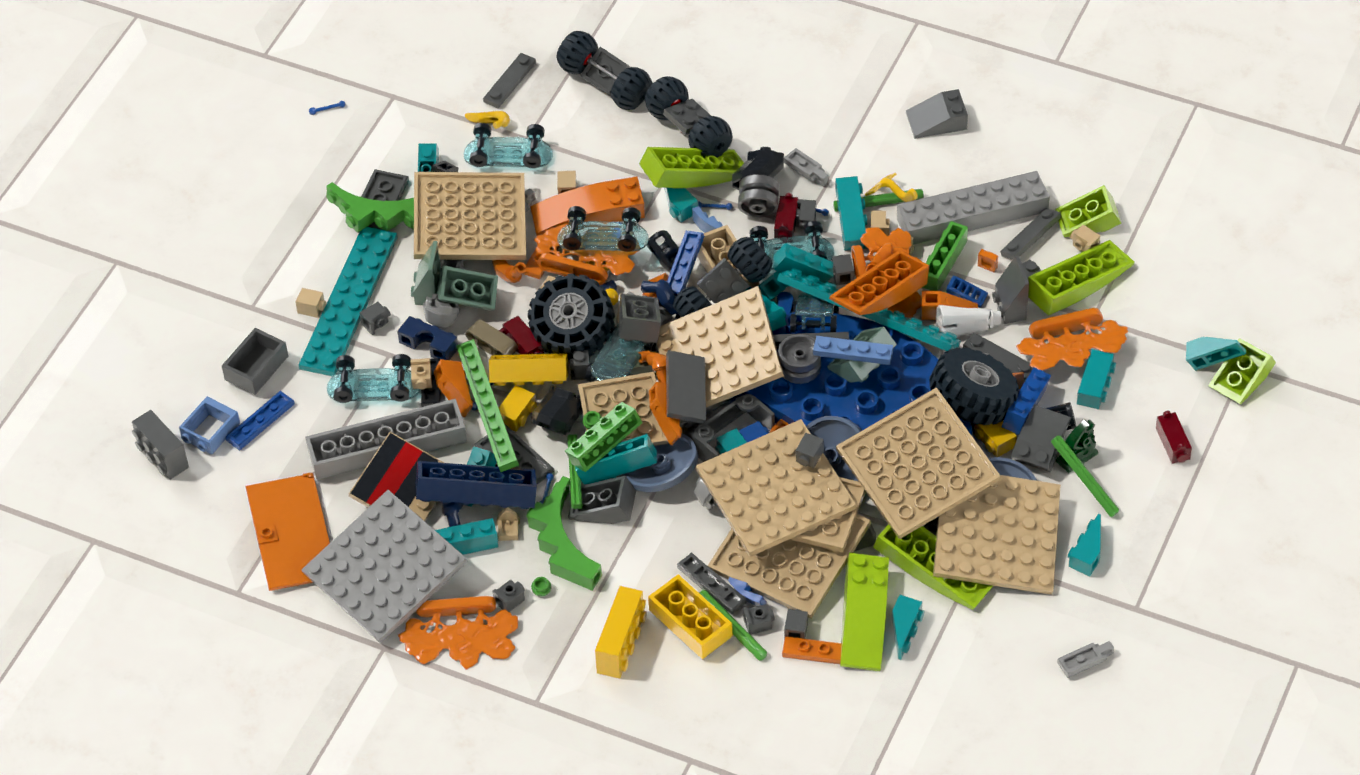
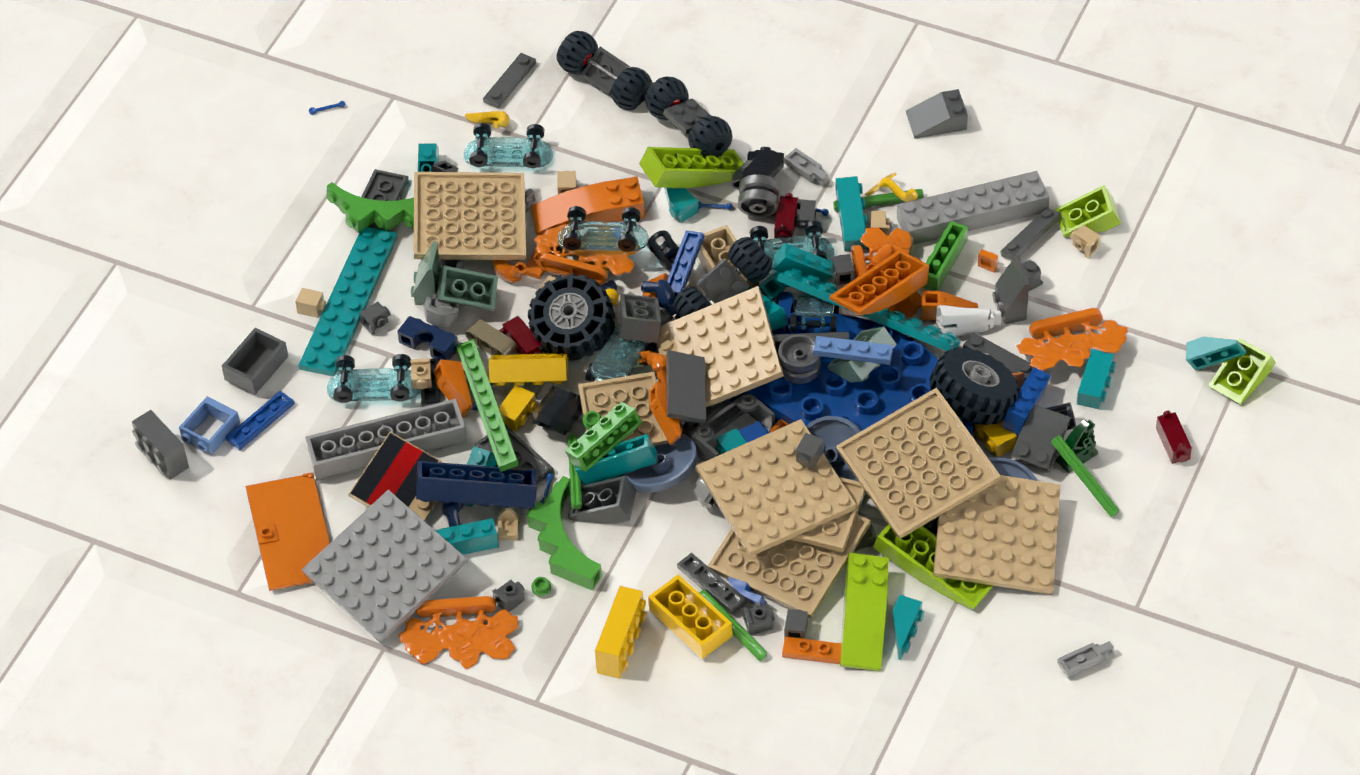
(579, 365): dark grey brick -> none
(703, 222): medium blue slope -> none
(967, 287): blue slope -> none
(1077, 277): lime slope -> none
(1086, 553): teal slope -> none

